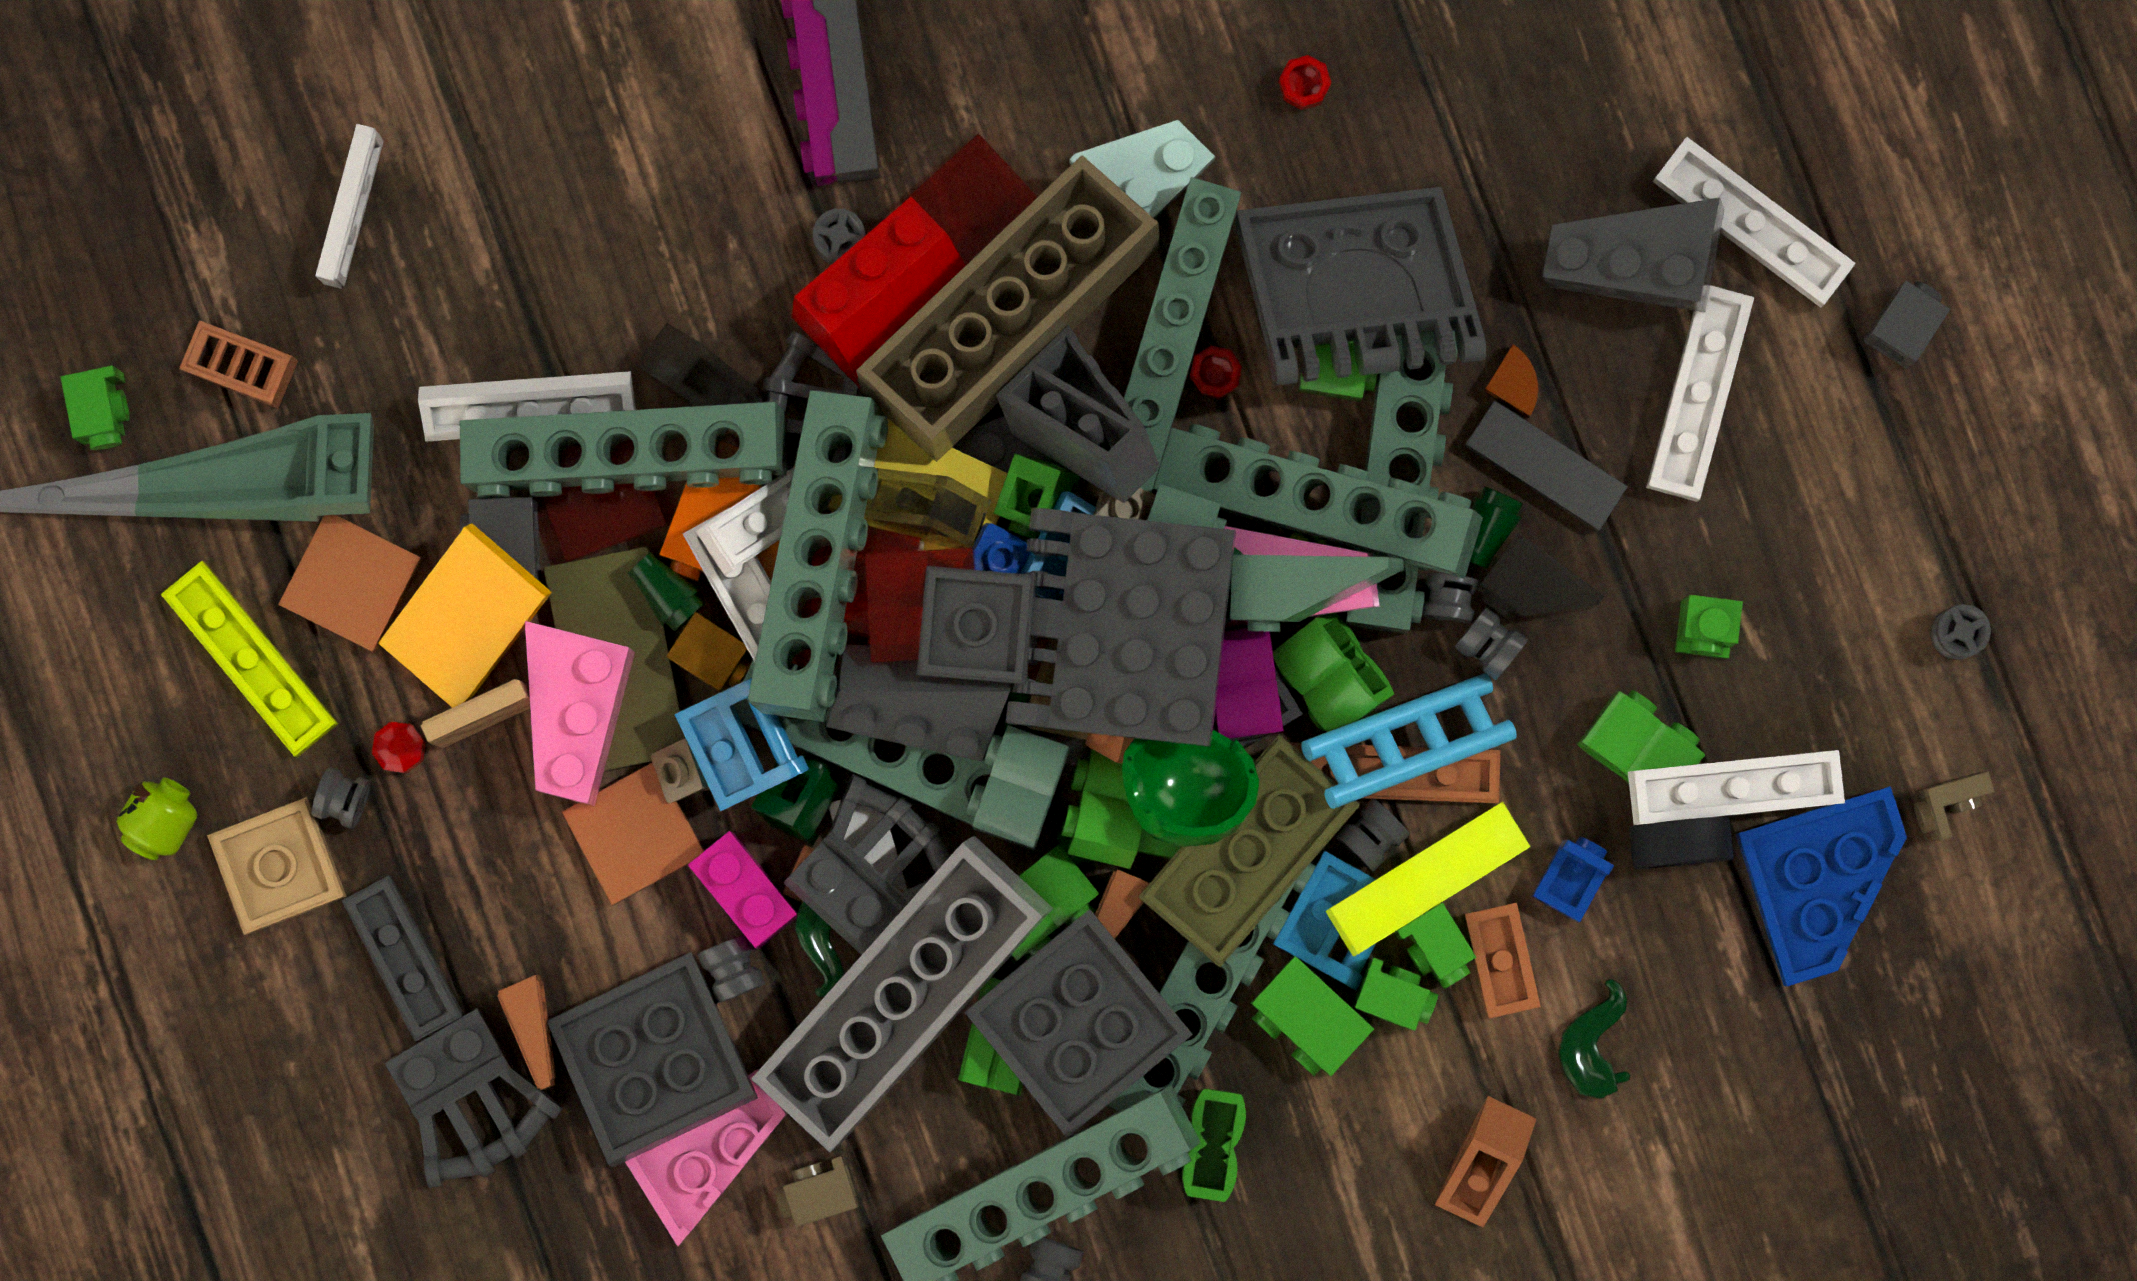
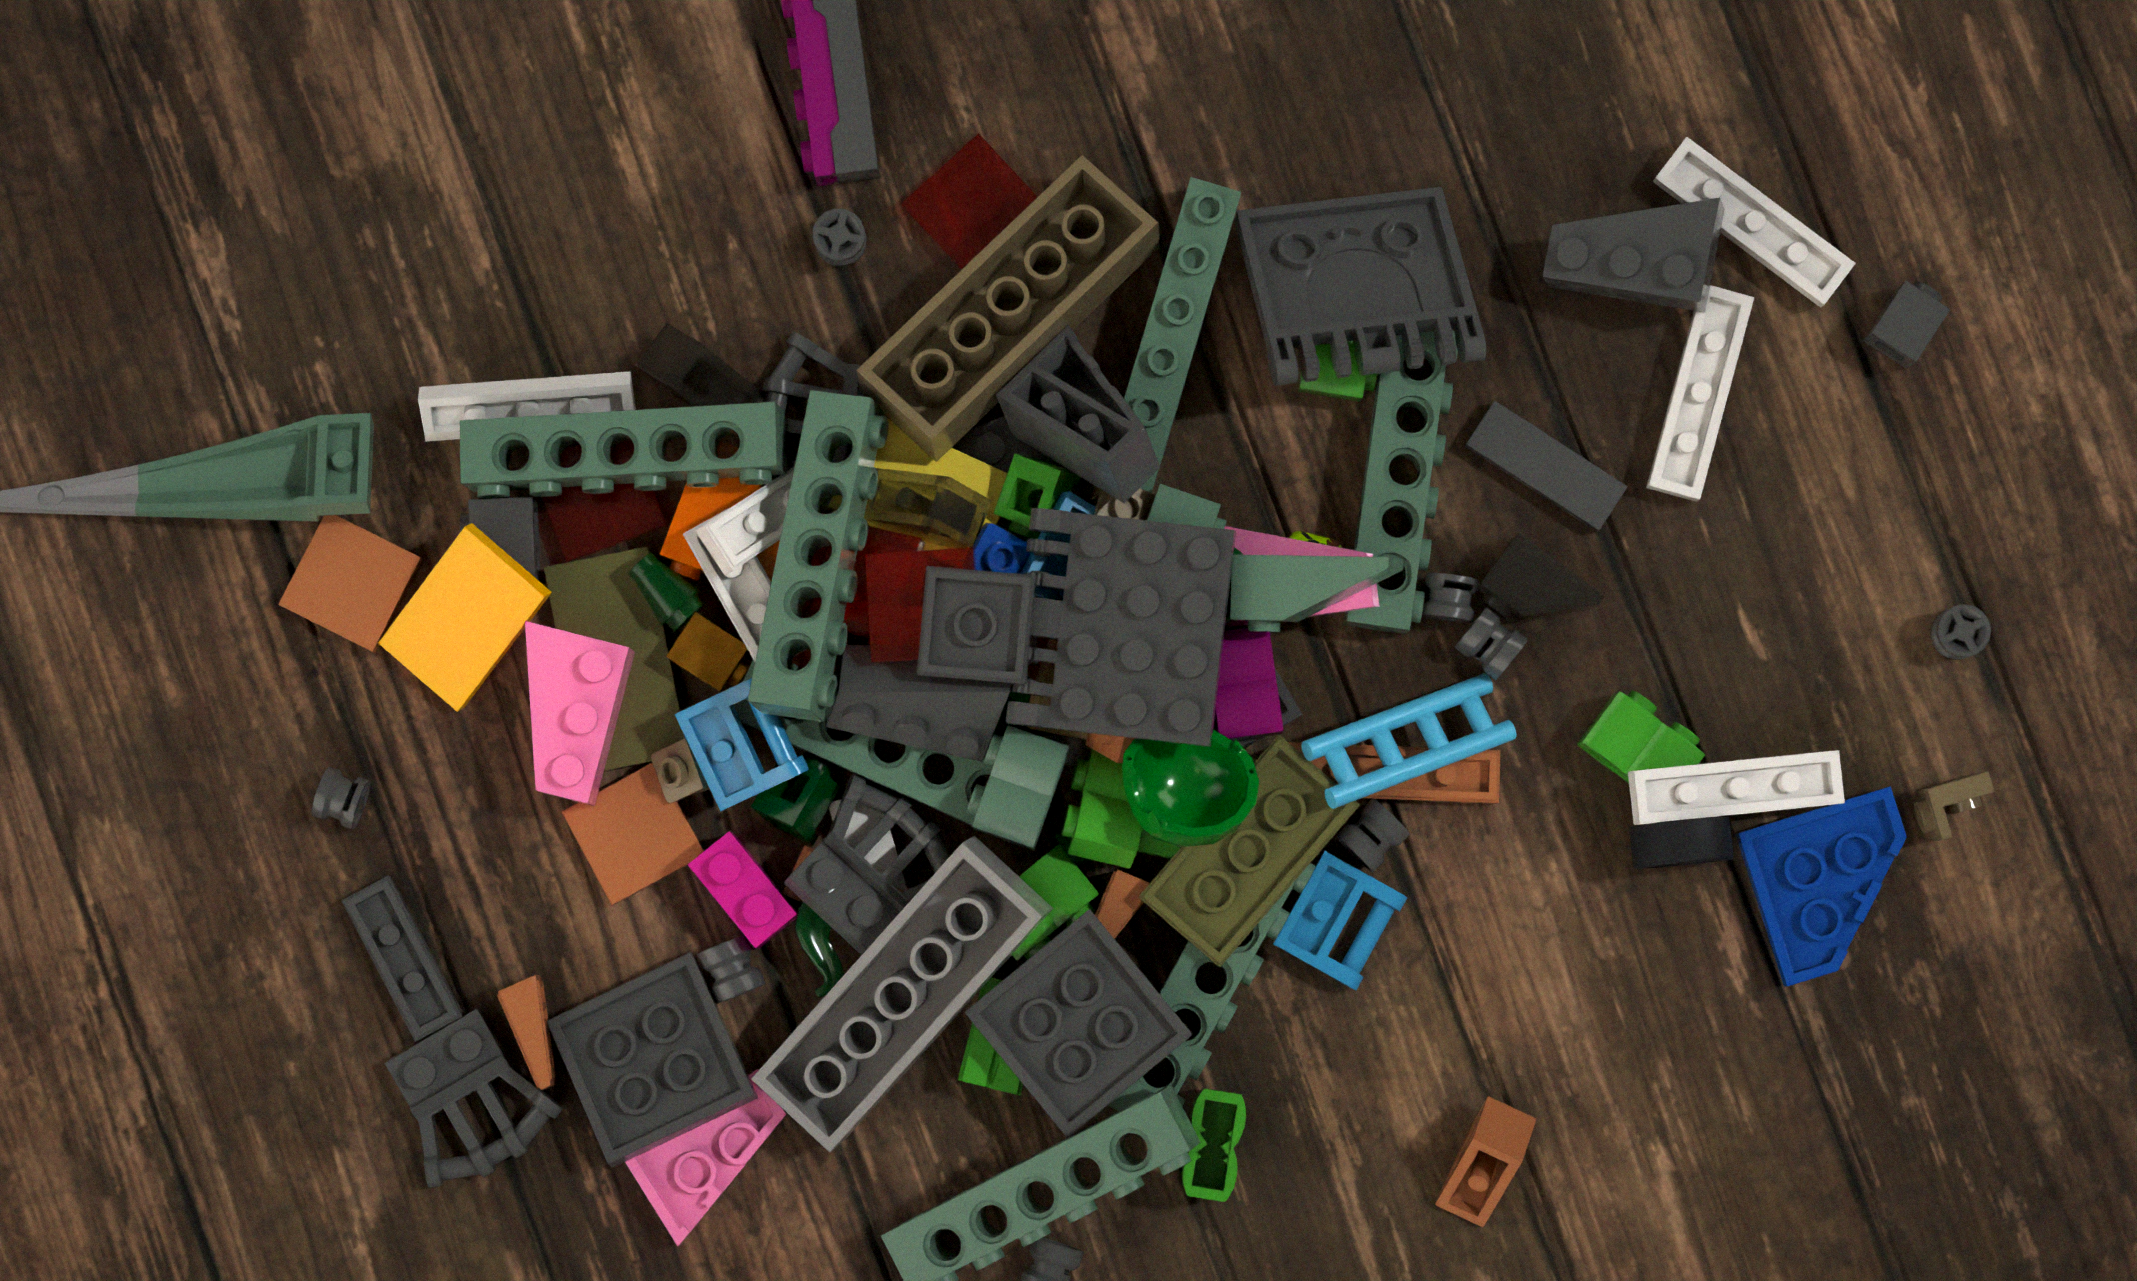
(96, 407): bright green brick -> none
(156, 818): lime head -> none
(249, 659): neon yellow tile -> none
(275, 383): nougat slope -> none
(276, 866): tan tile -> none
(349, 206): white tile -> none
(398, 747): red tile -> none
(477, 714): tan tile -> none
(817, 1193): dark tan brick -> none
(877, 286): red slope -> none
(1152, 164): light aqua wing -> none
(1215, 372): red tile -> none
(1304, 82): red tile -> none
(1310, 1017): bright green brick -> none
(1332, 673): bright green brick -> none
(1394, 996): bright green brick -> none
(1427, 879): neon yellow tile -> none
(1438, 946): bright green brick -> none
(1443, 549): sand green brick -> none
(1498, 522): dark green cone -> none
(1501, 960): nougat plate -> none
(1515, 382): dark orange tile -> none
(1573, 877): blue bracket -> none
(1579, 1051): dark green piece -> none
(1708, 626): bright green brick -> none

